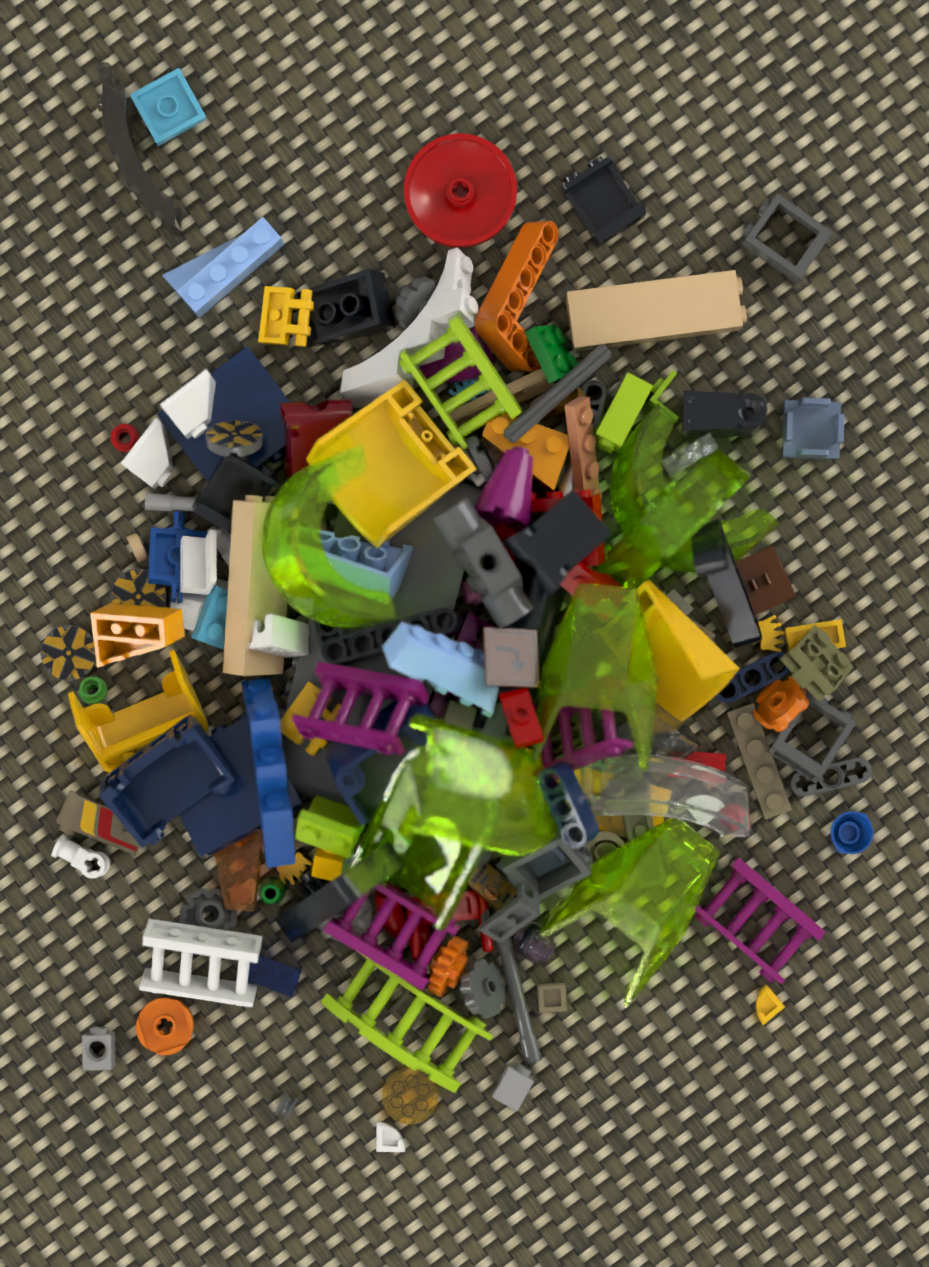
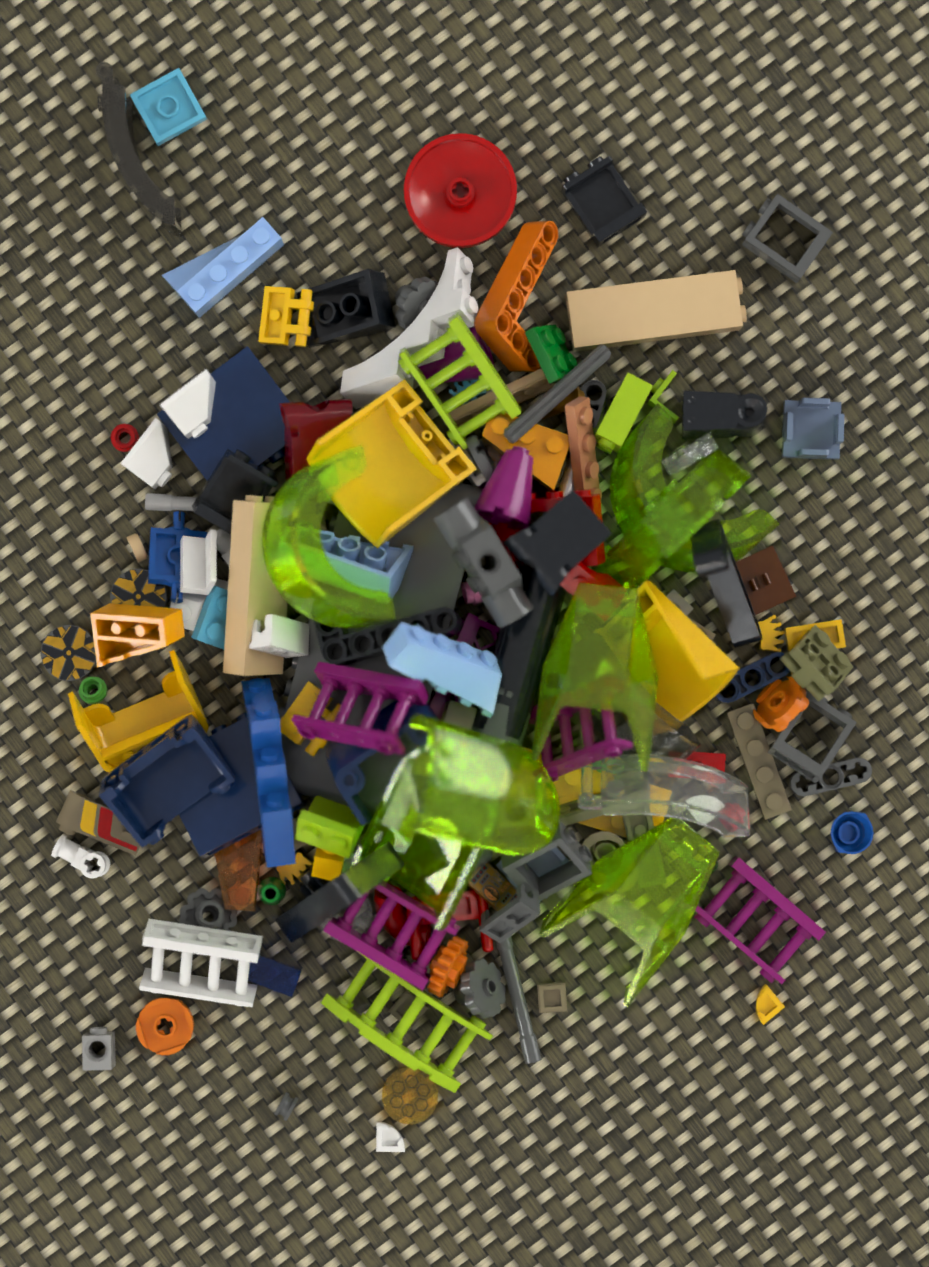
(234, 437): tile -> none
(510, 657): piece -> none
(513, 1086): light grey brick -> none
(521, 718): red plate -> none
(532, 945): head -> none
(556, 797): dark blue beam -> none

